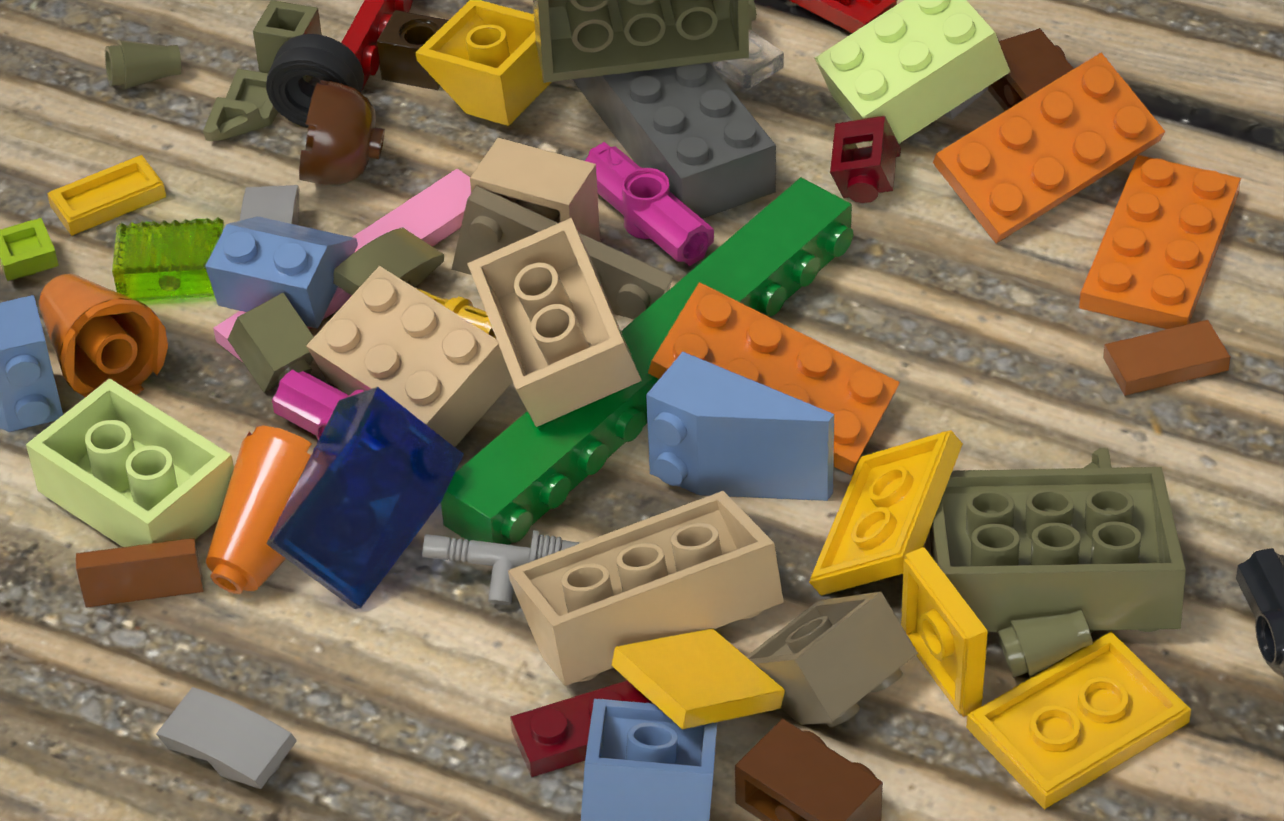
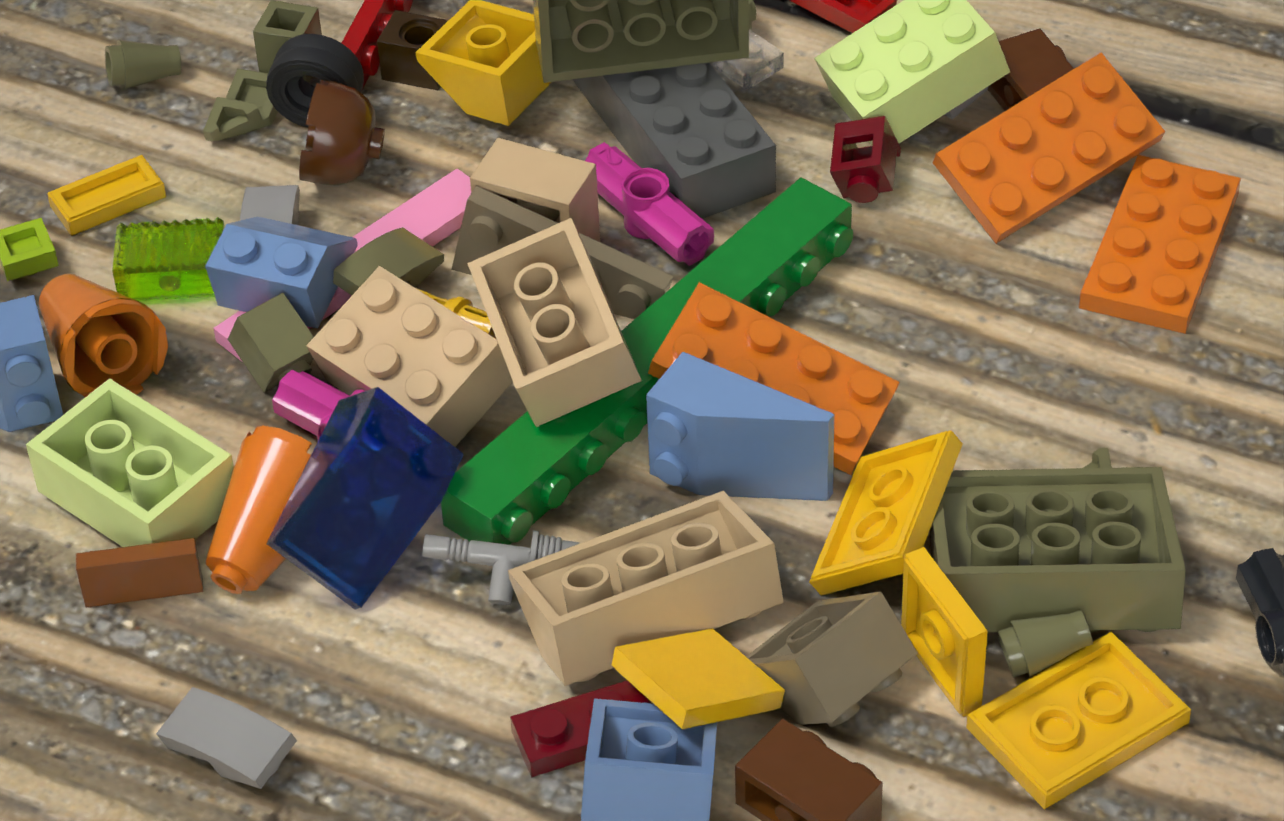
(1166, 357): dark orange tile -> none

